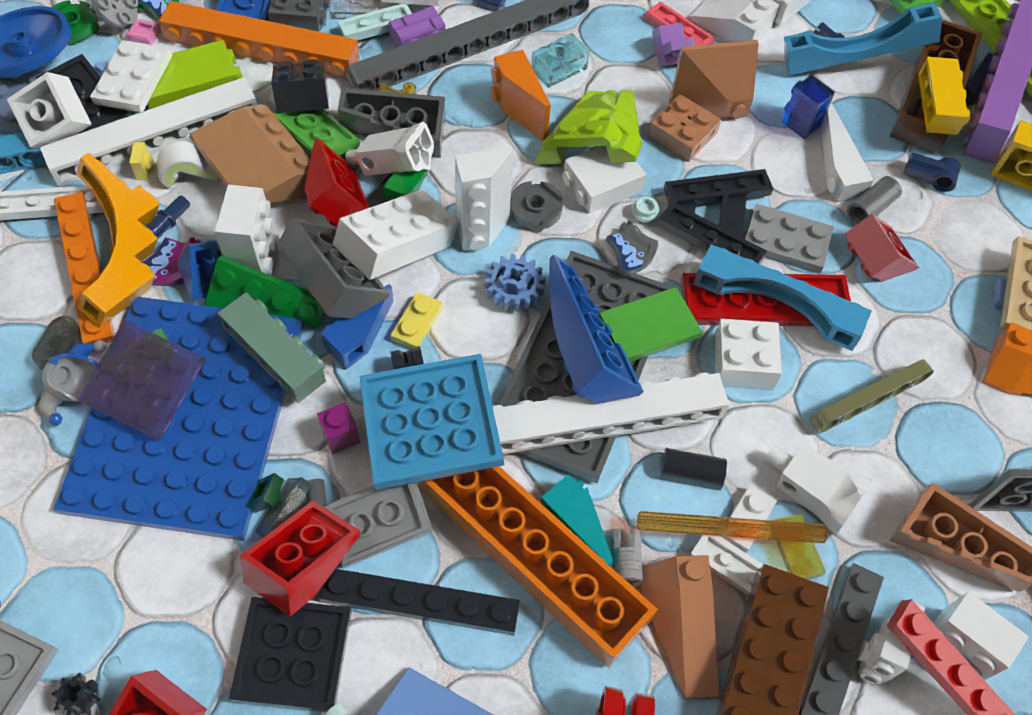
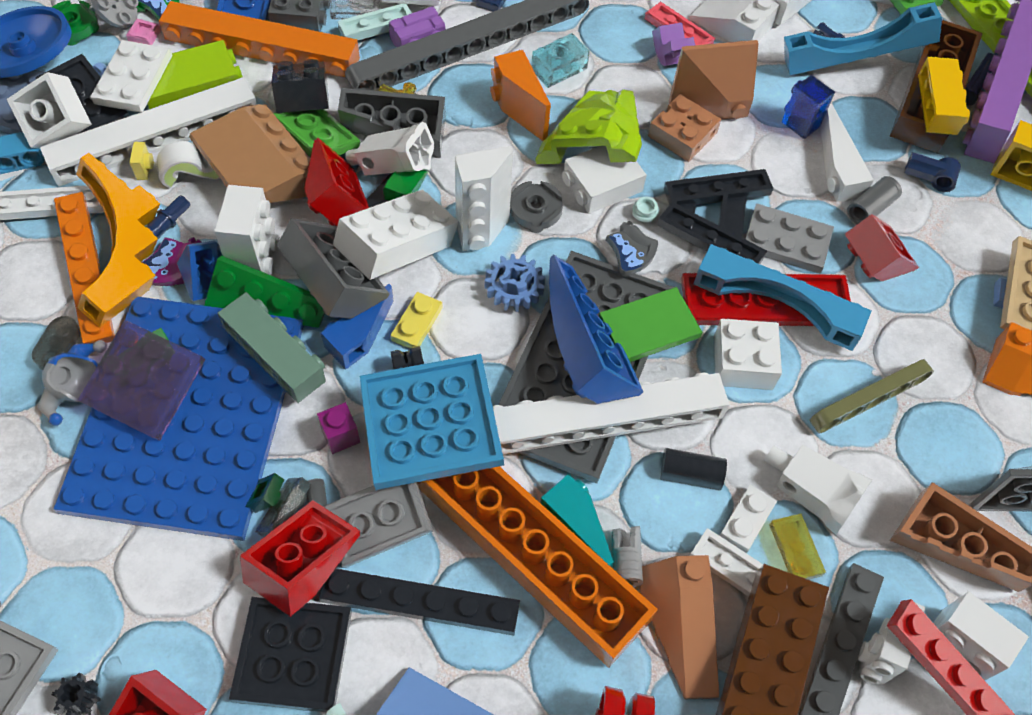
(732, 527): clear orange axle -> none

